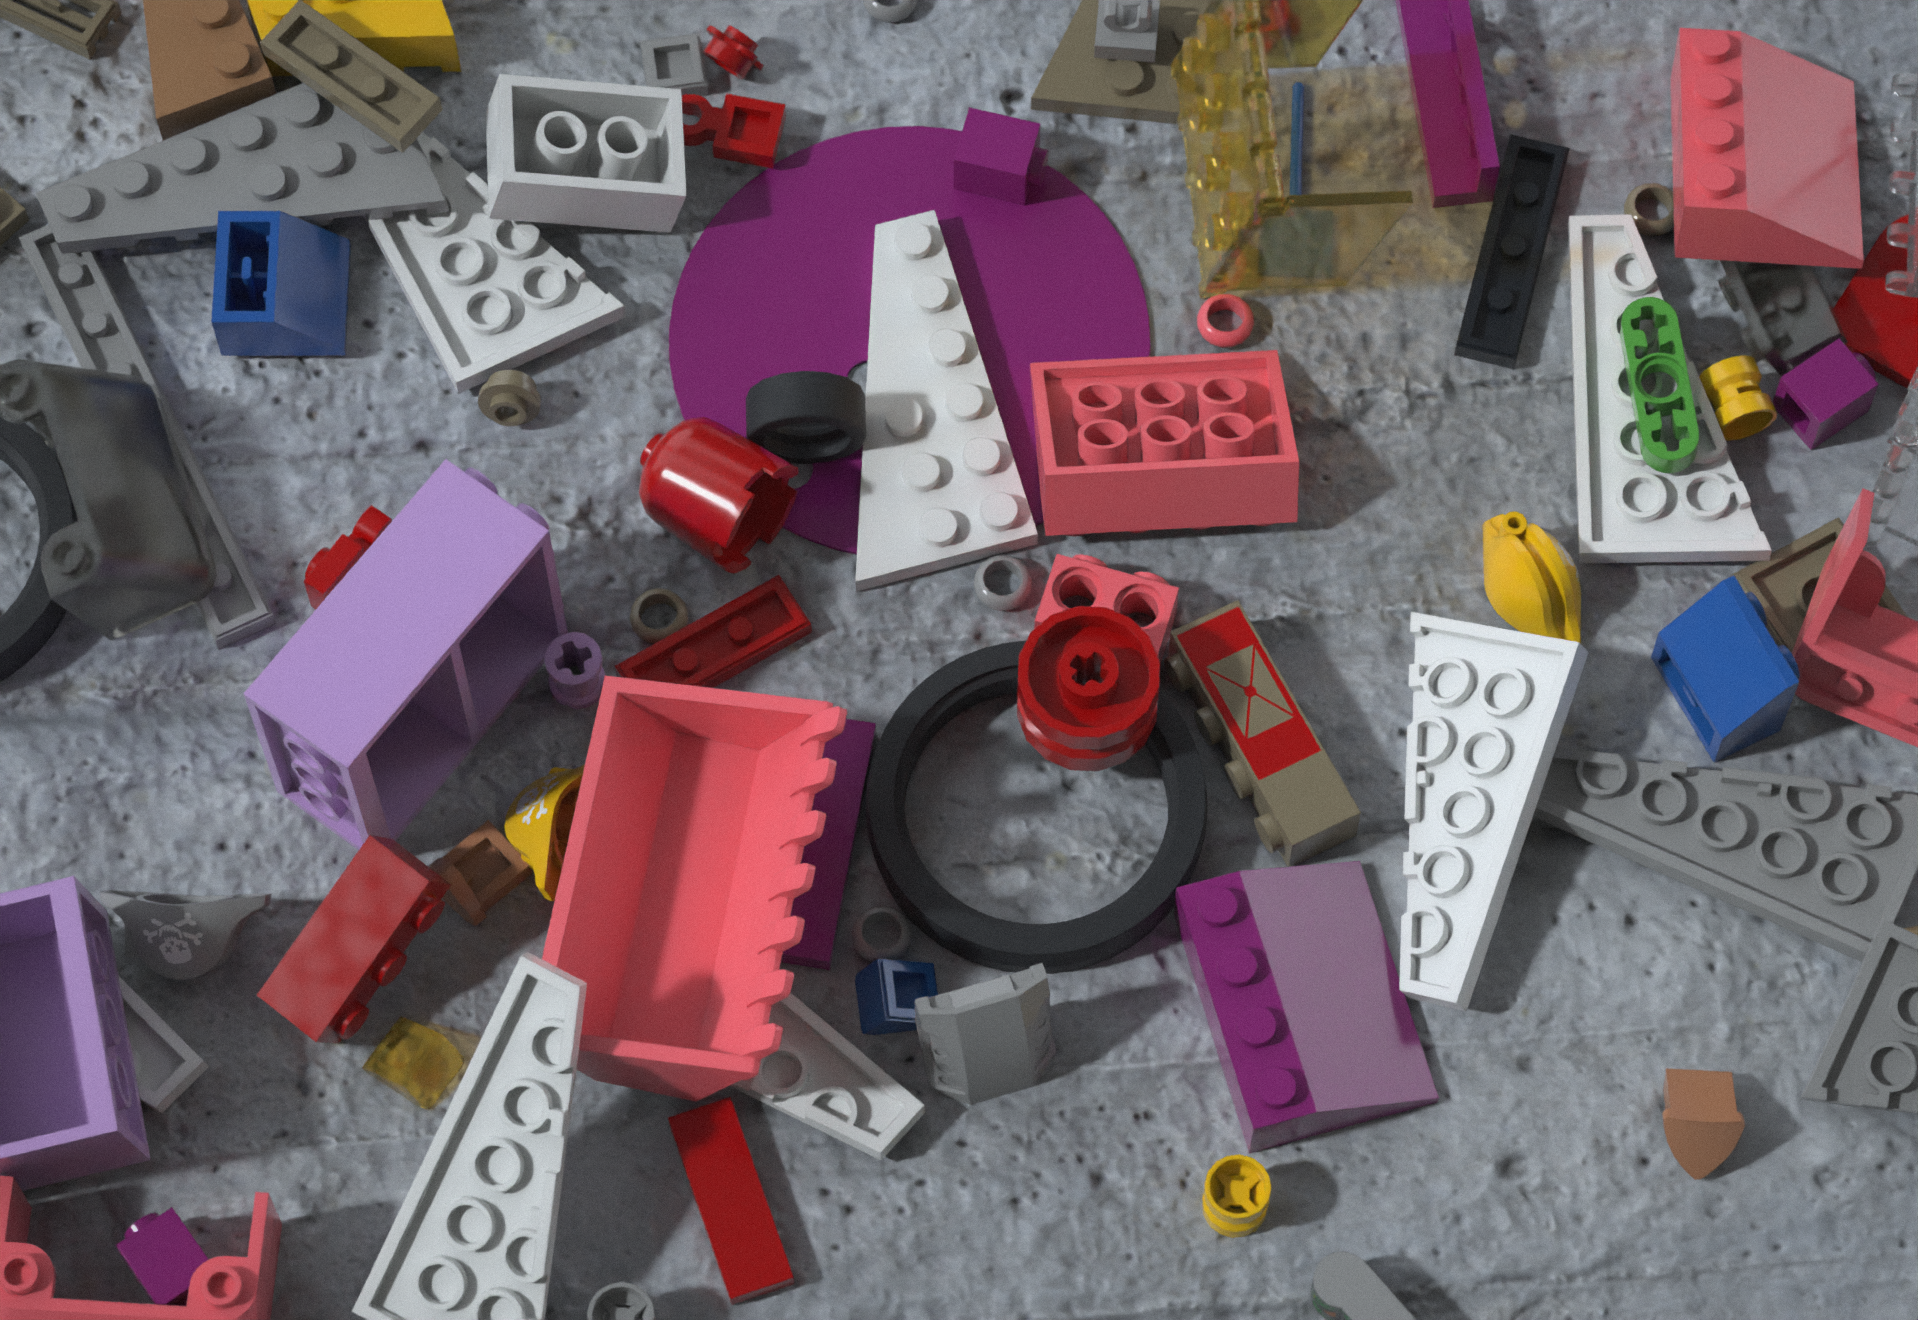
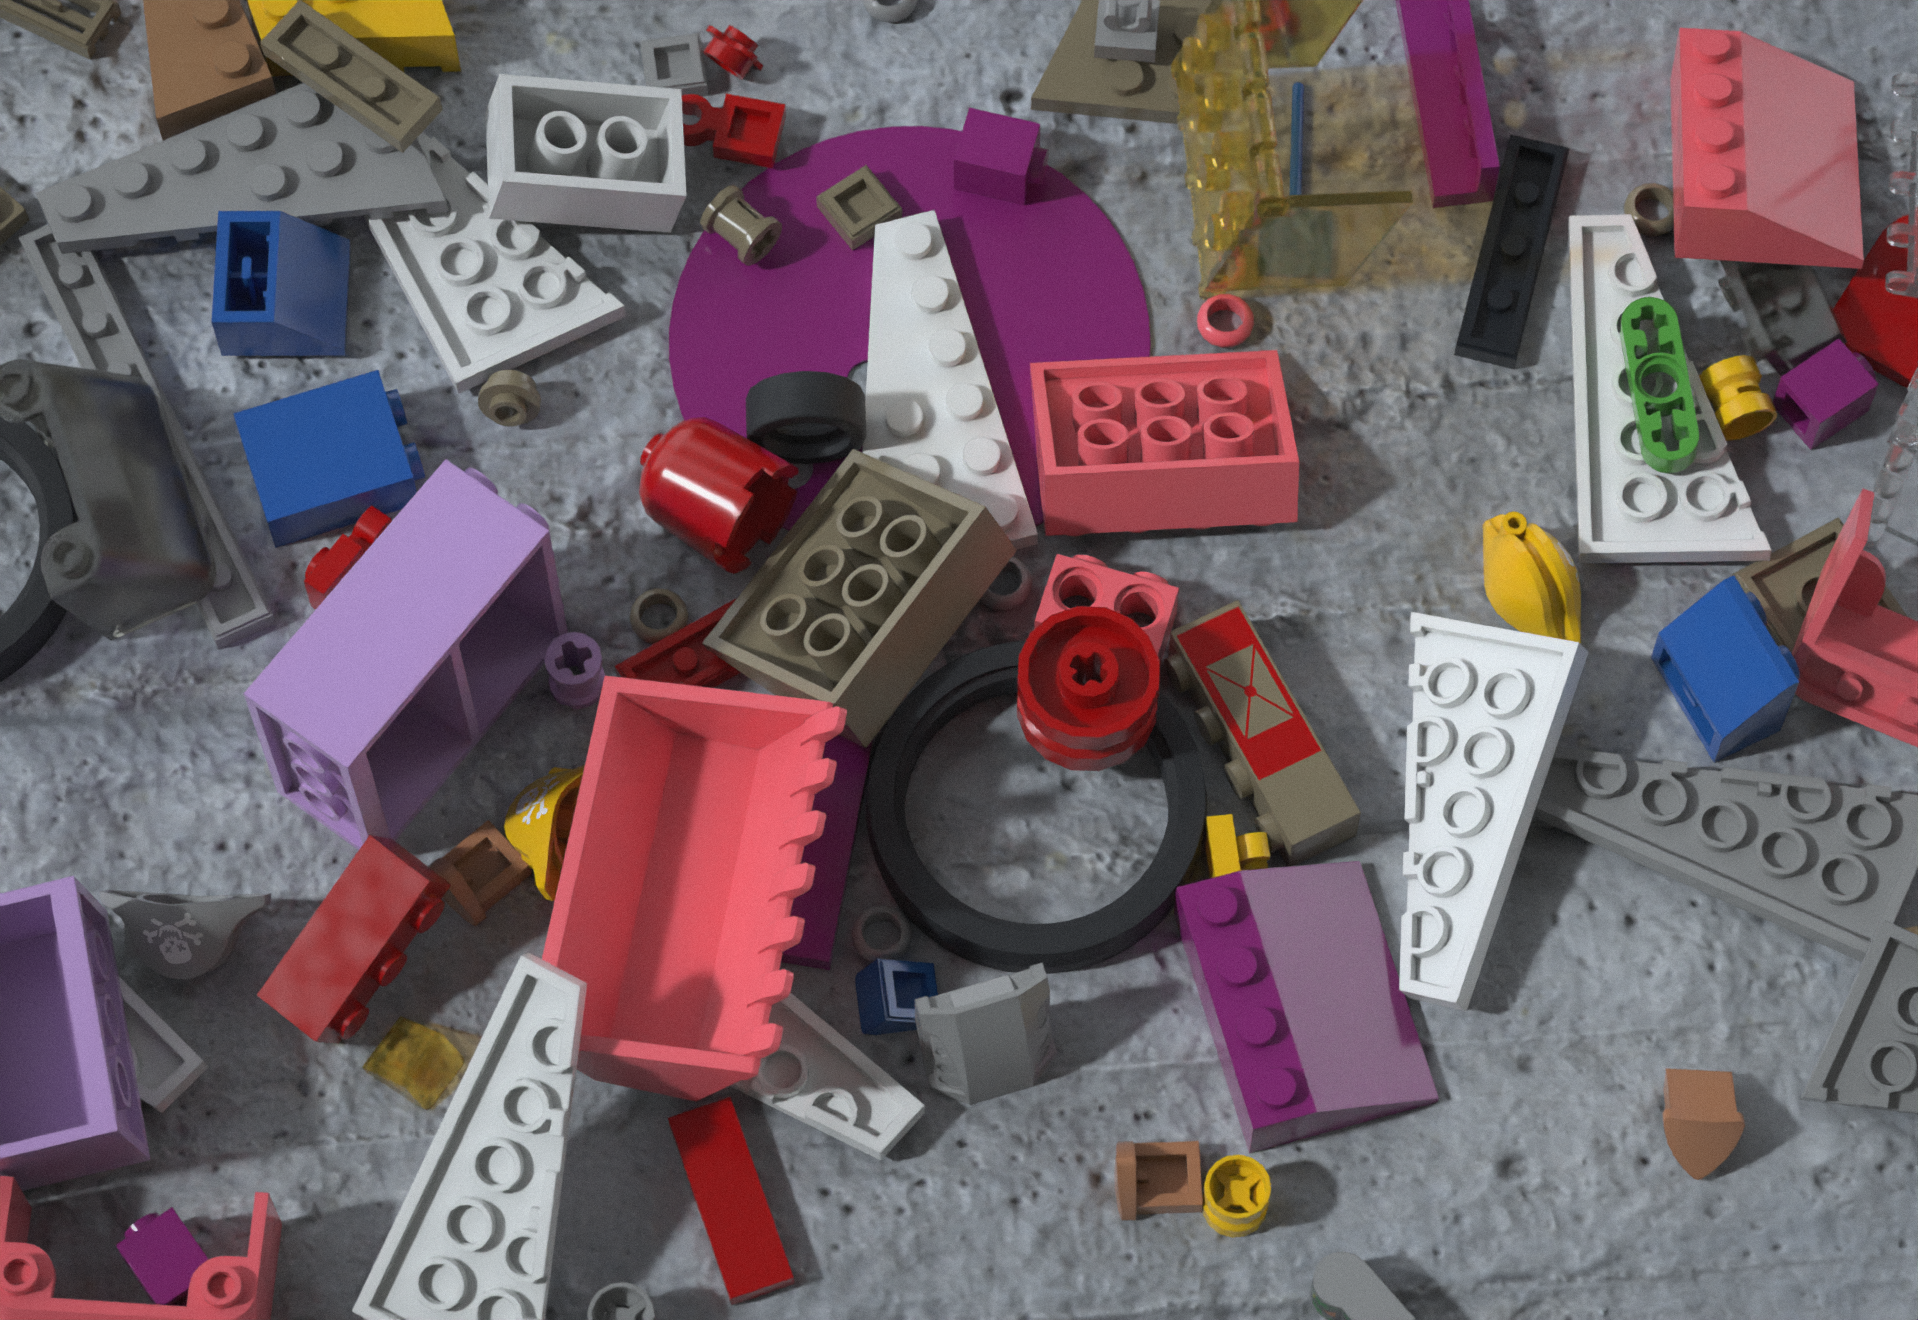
(329, 456): none -> blue brick
(741, 225): none -> dark tan bush
(857, 206): none -> dark tan tile
(863, 592): none -> dark tan slope
(1157, 1178): none -> nougat tile
(1230, 853): none -> yellow tile

